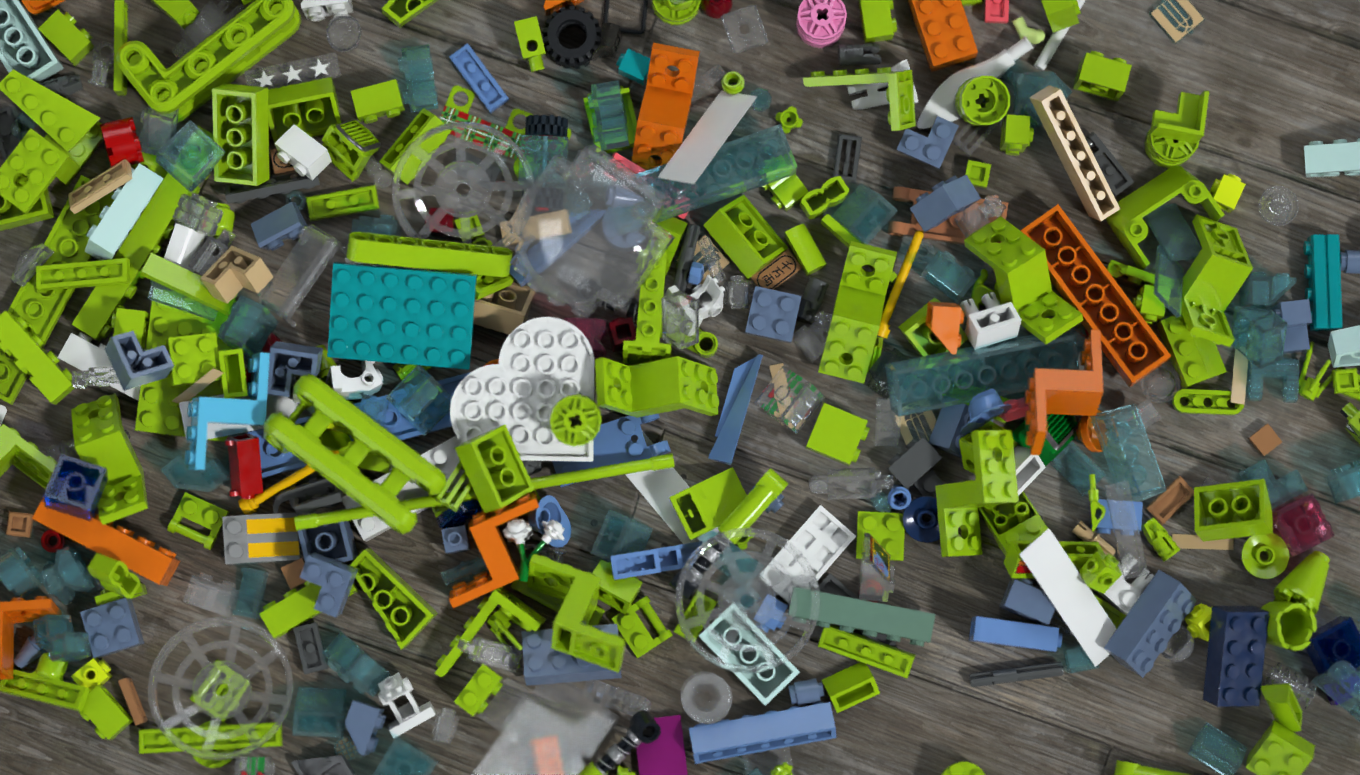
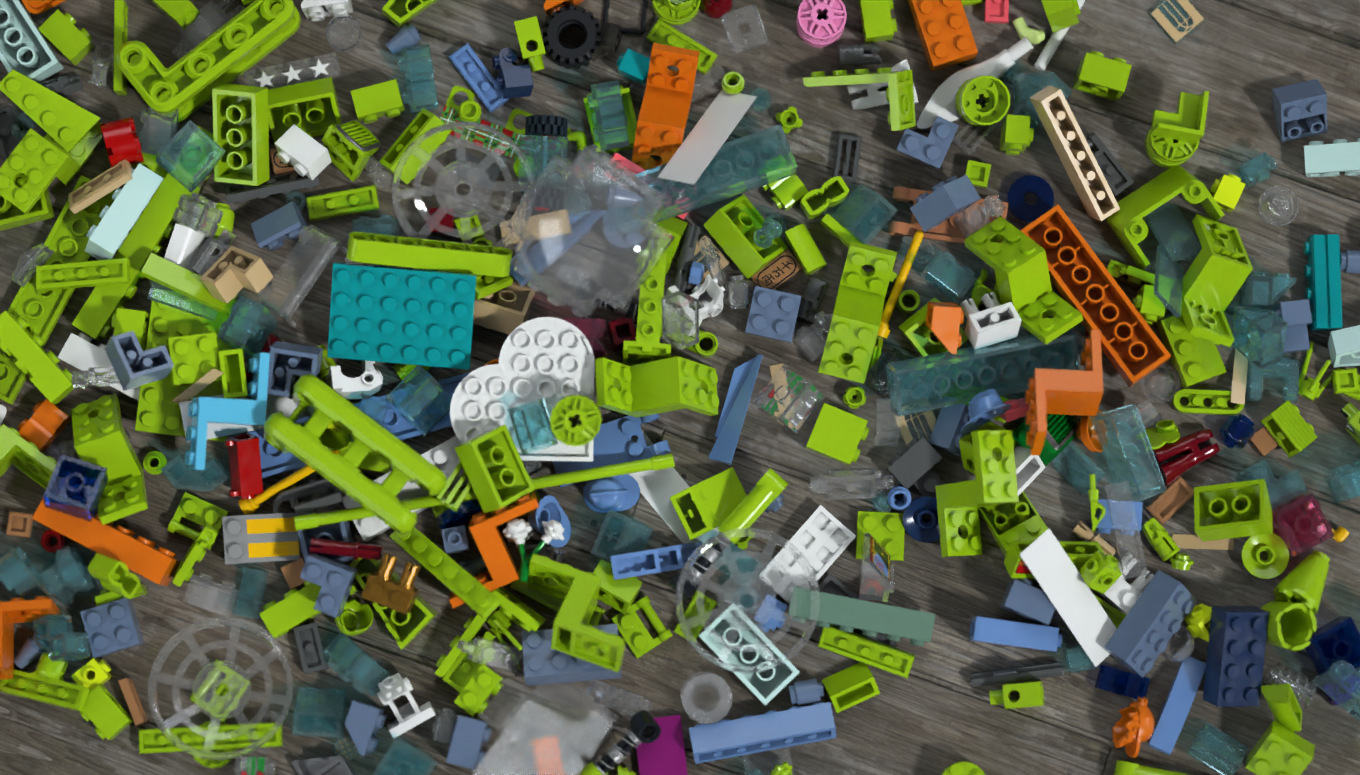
(44, 424): none -> orange brick
(147, 462): none -> lime plate
(195, 553): none -> lime hinge
(346, 549): none -> dark red axle
(355, 618): none -> lime hair
(391, 593): none -> pearl gold brick
(404, 38): none -> sand blue cone
(447, 571): none -> lime plate
(464, 669): none -> lime hinge
(468, 742): none -> sand blue brick
(469, 111): none -> lime plate
(512, 79): none -> dark blue brick
(532, 426): none -> clear light blue brick
(580, 138): none -> lime animal
(611, 493): none -> medium blue piece
(667, 35): none -> lime tile
(771, 230): none -> clear light blue connector
(859, 392): none -> lime plate
(906, 310): none -> lime beam
(1030, 695): none -> lime torso
(1034, 185): none -> clear blue tile
(1122, 682): none -> clear blue slope
(1134, 727): none -> orange hair
(1165, 432): none -> lime plate
(1172, 470): none -> dark red piece
(1177, 705): none -> medium blue slope
(1181, 561): none -> lime plate
(1237, 431): none -> clear blue head
(1257, 169): none -> clear light blue brick
(1289, 428): none -> lime brick
(1300, 110): none -> sand blue slope
(1340, 534): none -> yellow hand

